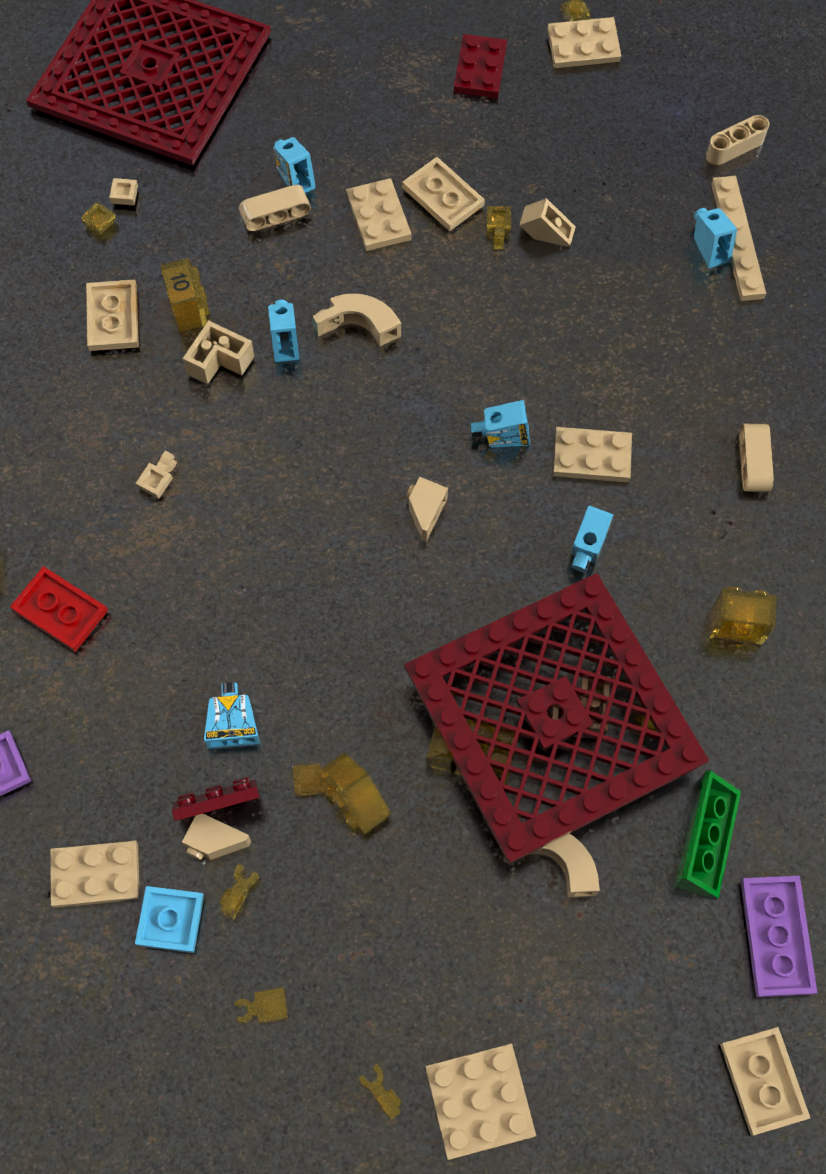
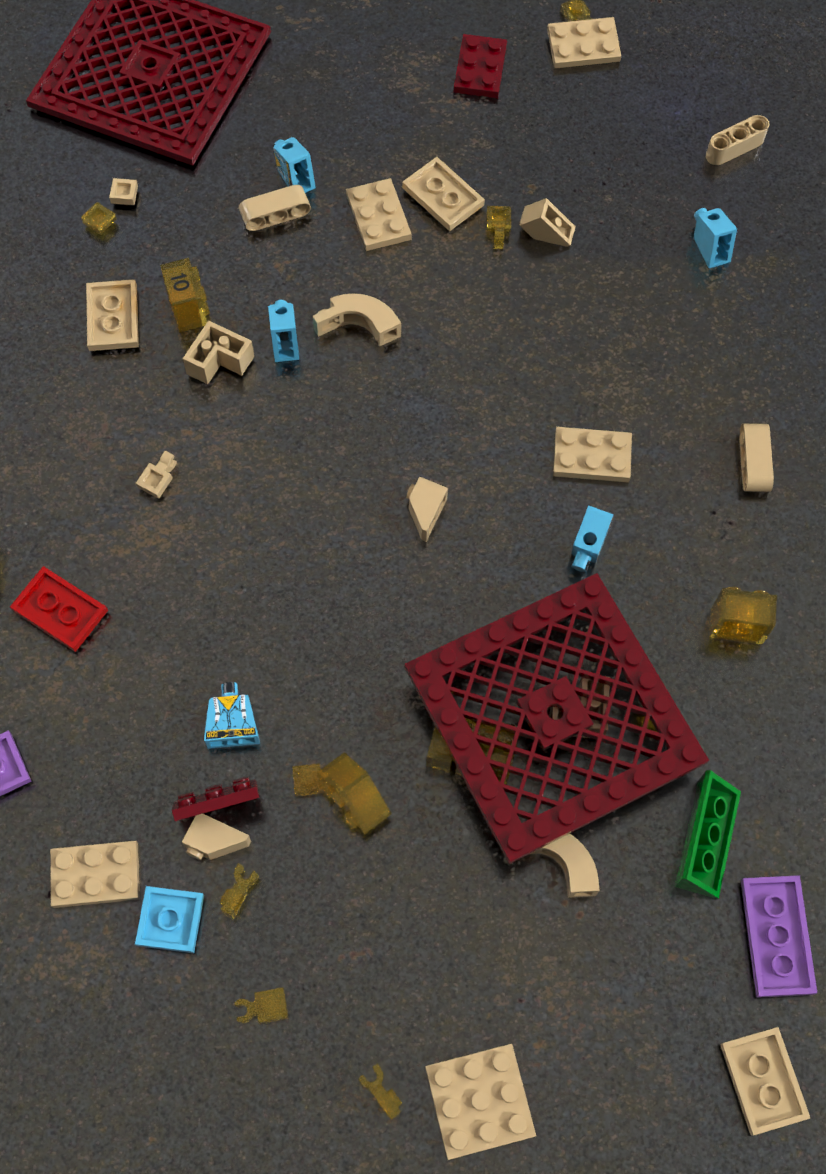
(504, 425): medium azure torso -> none
(744, 257): tan plate -> none

